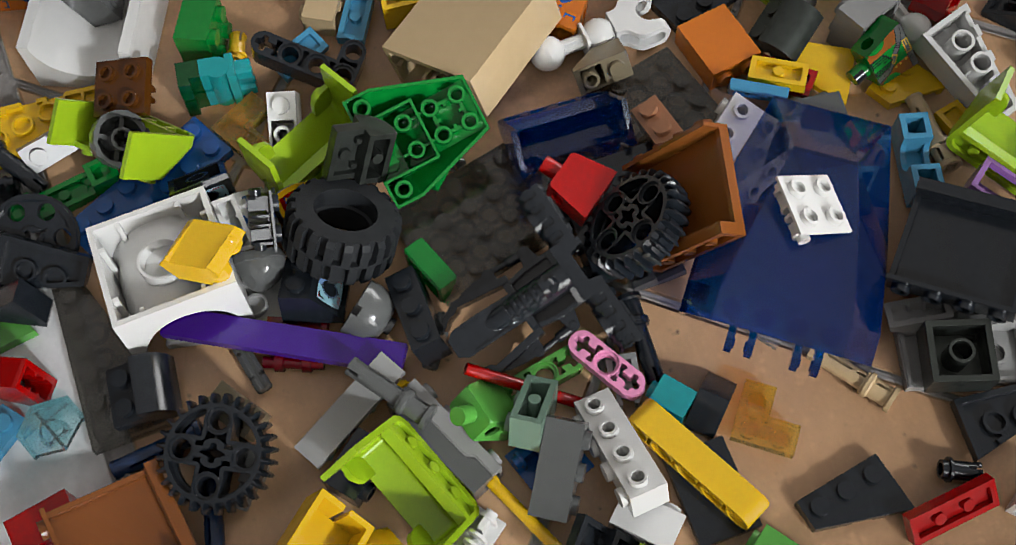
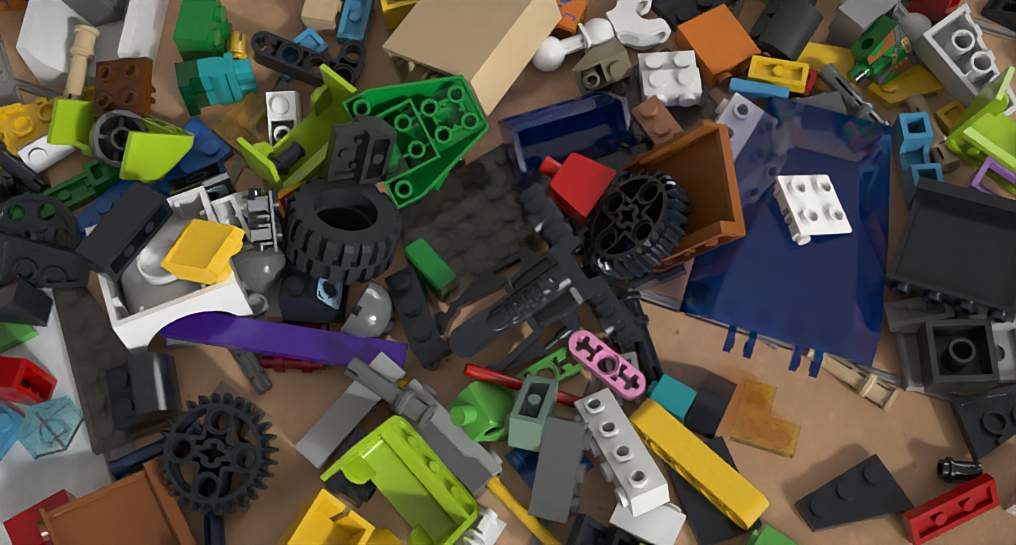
(81, 56): none -> tan pin
(124, 231): none -> black brick
(288, 158): none -> black pin
(670, 77): none -> white plate
(850, 96): none -> dark grey pin

